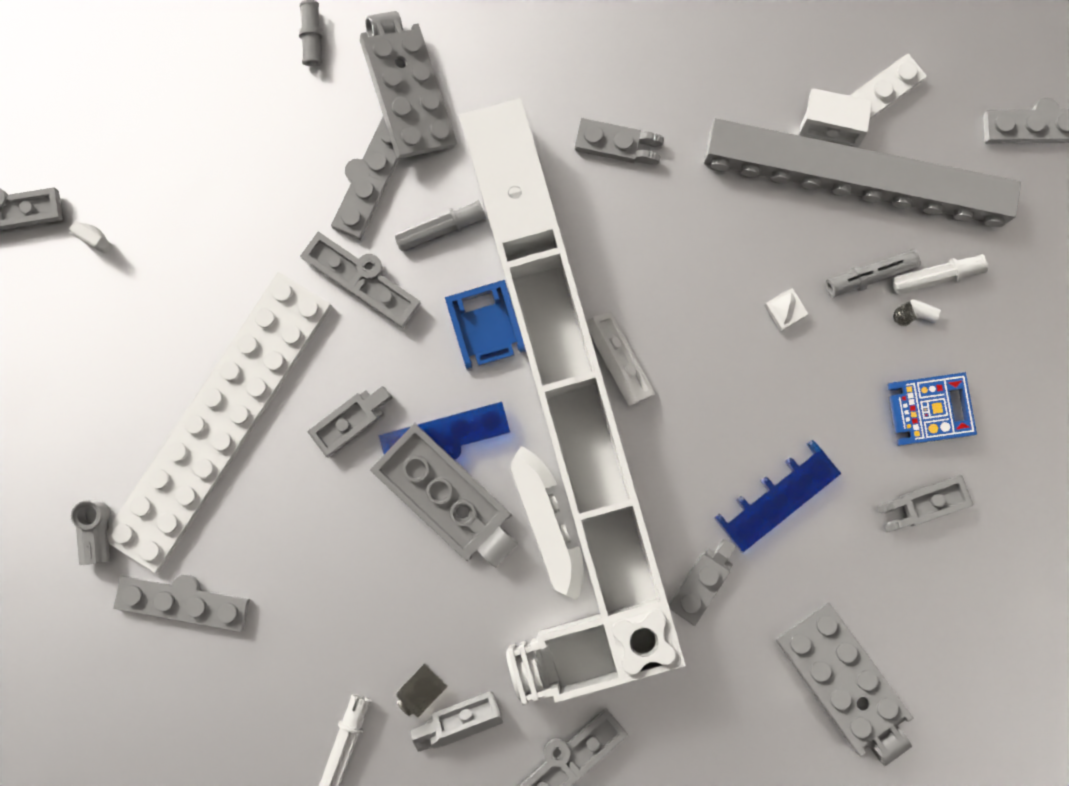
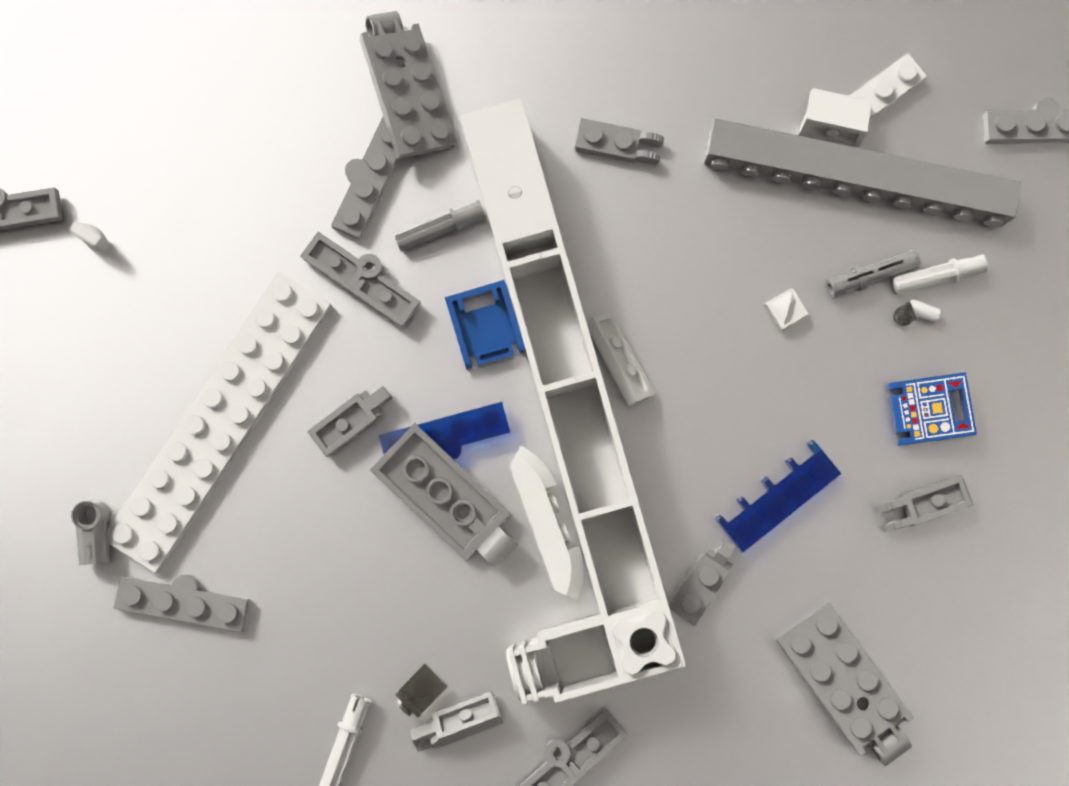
(310, 33): light grey pin -> none

